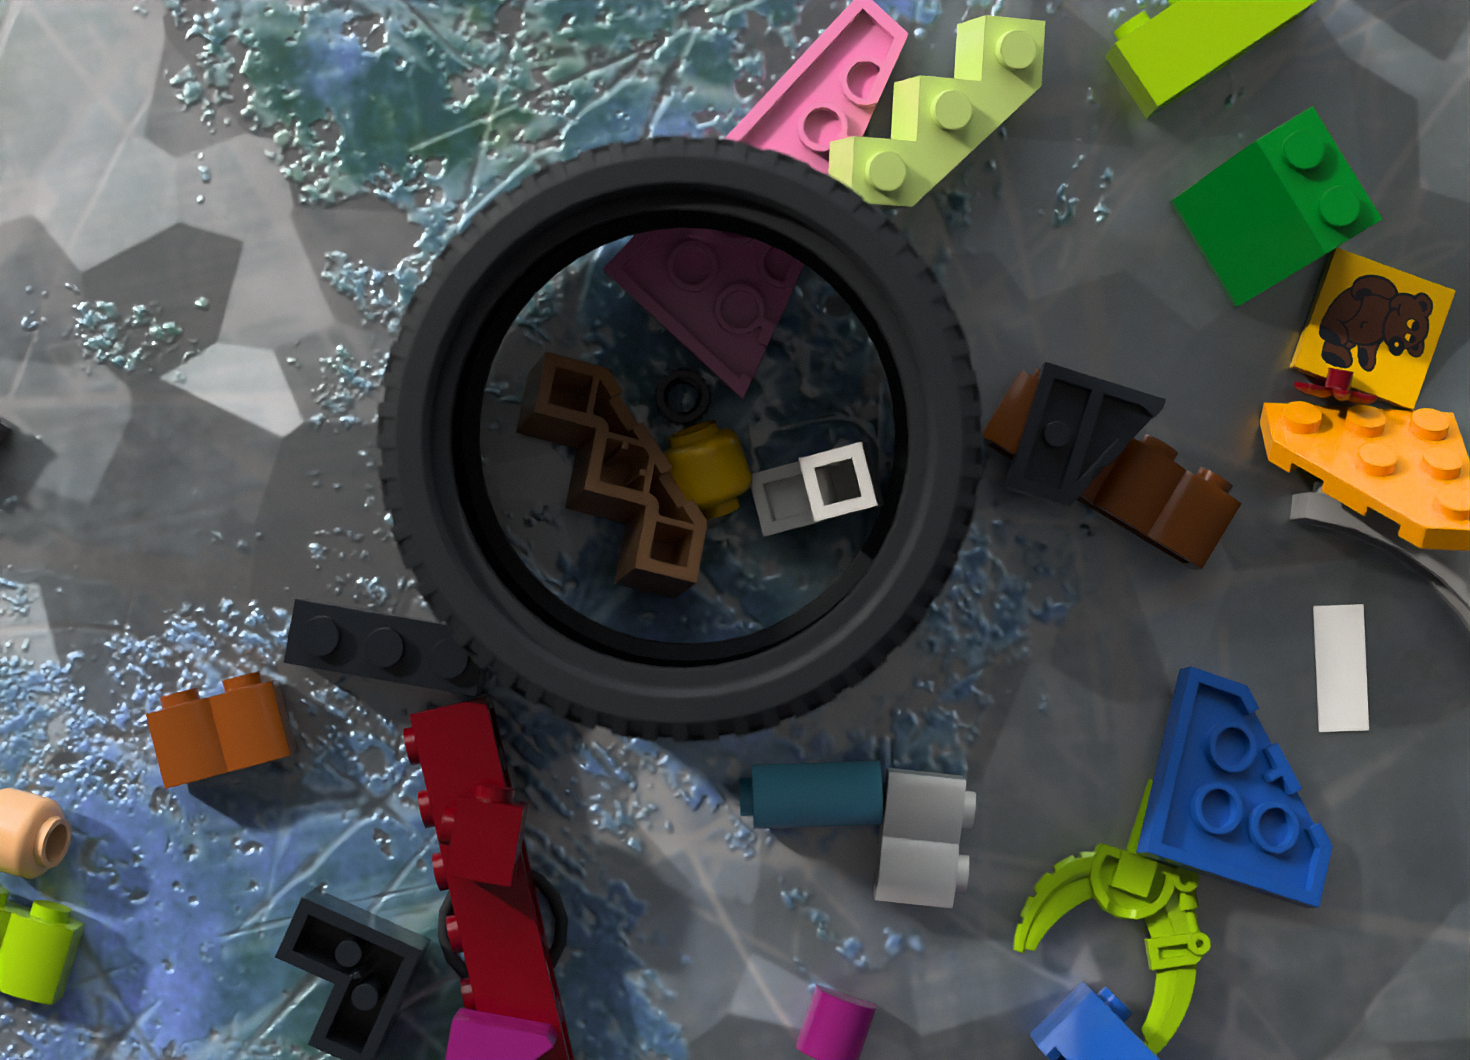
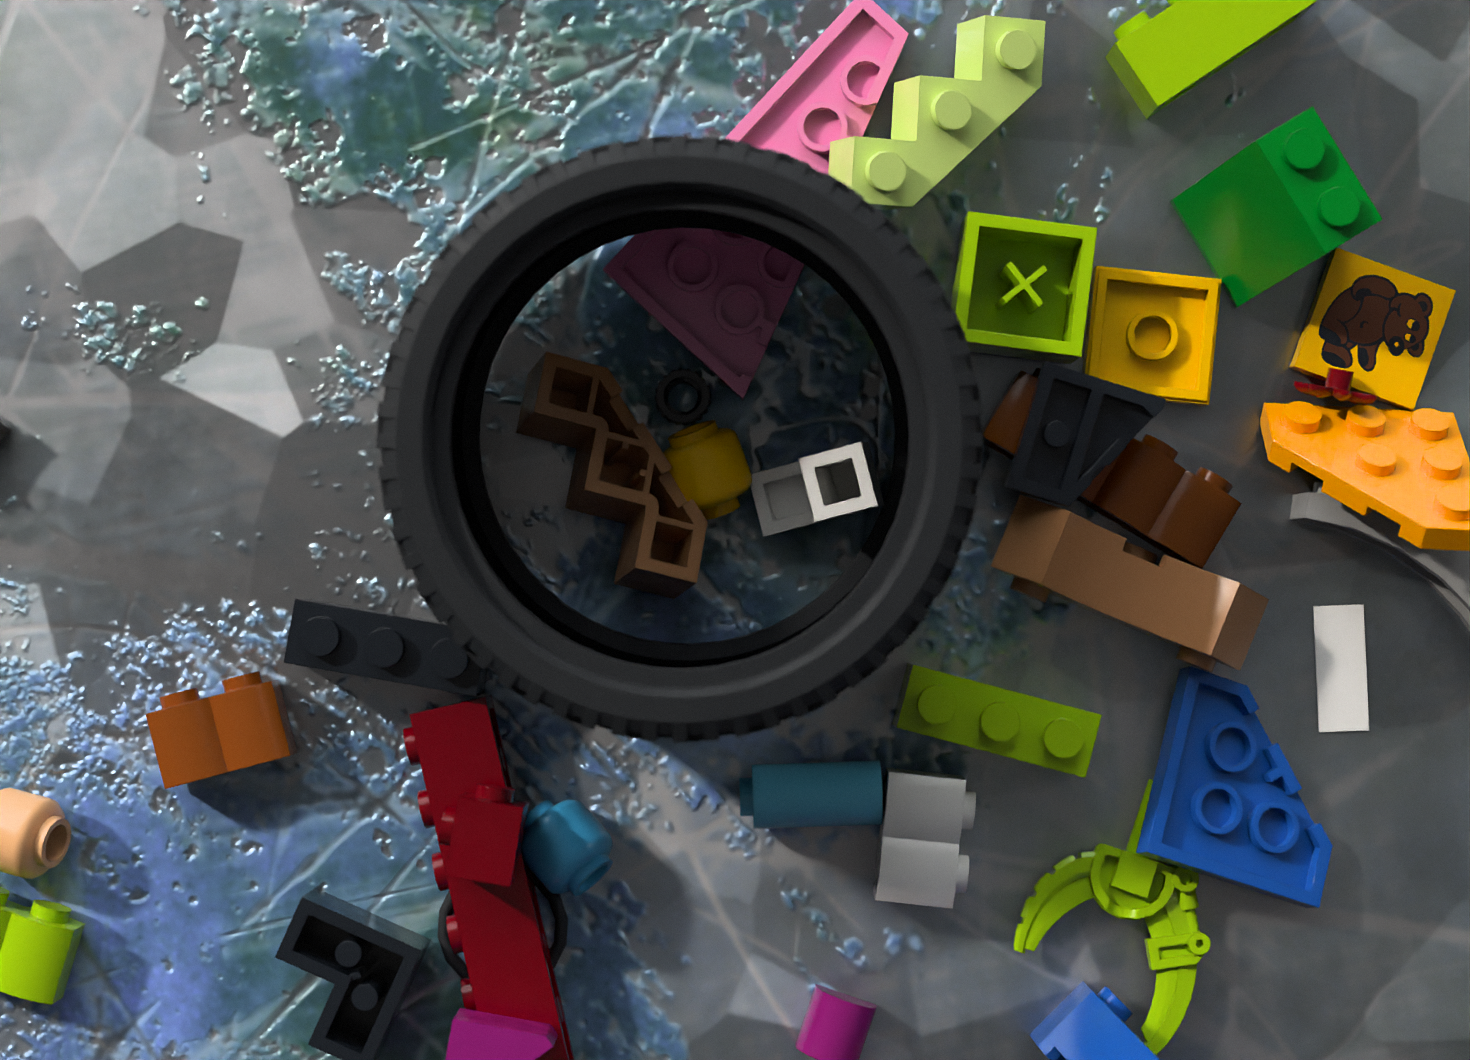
(566, 847): none -> dark azure head
(996, 720): none -> lime brick
(1023, 286): none -> lime brick
(1101, 572): none -> medium nougat brick
(1153, 332): none -> yellow tile

